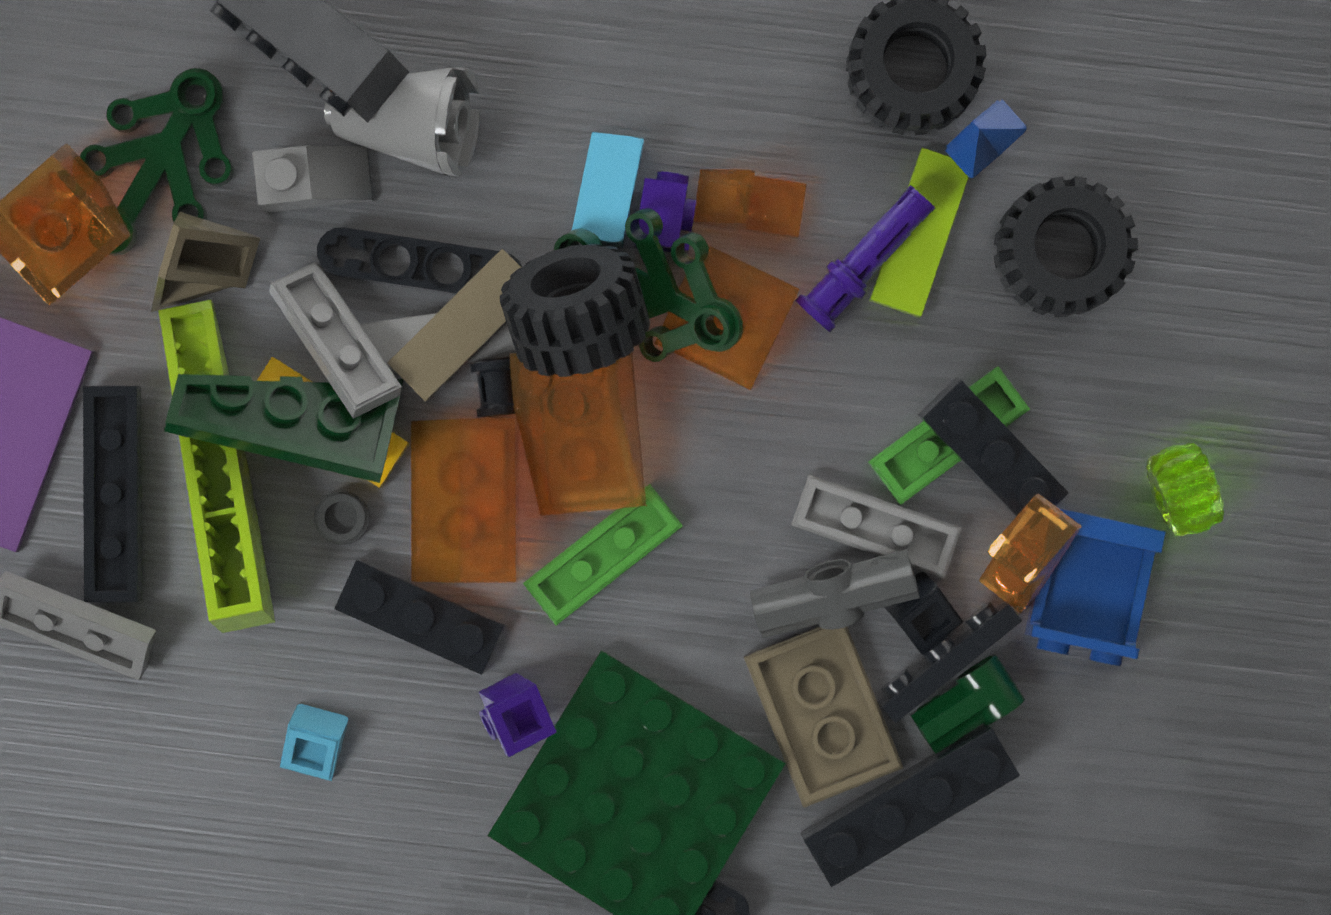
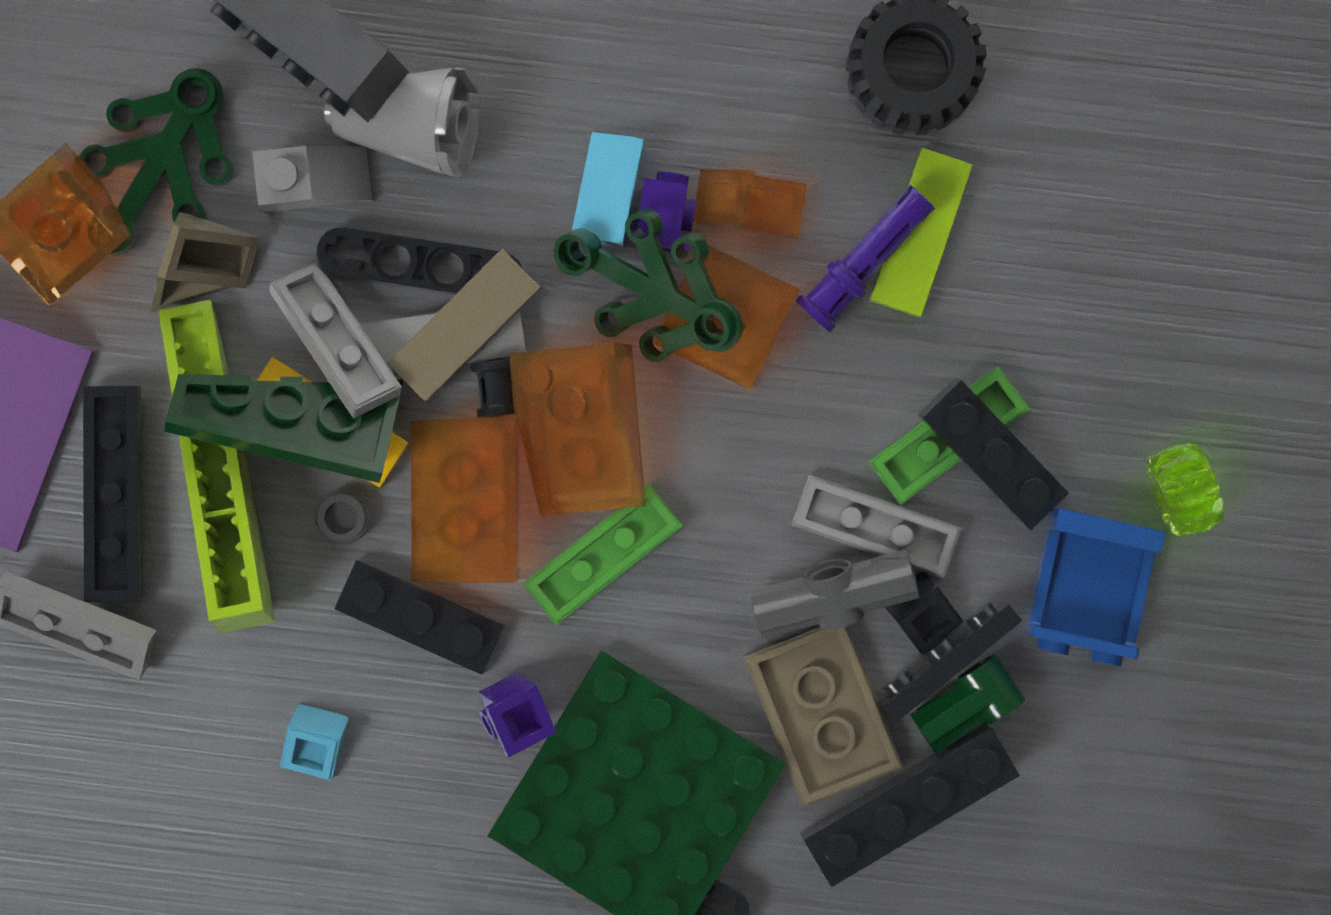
(575, 310): black tyre -> none
(985, 138): blue slope -> none
(1028, 552): clear orange slope -> none
(1100, 218): black tyre -> none

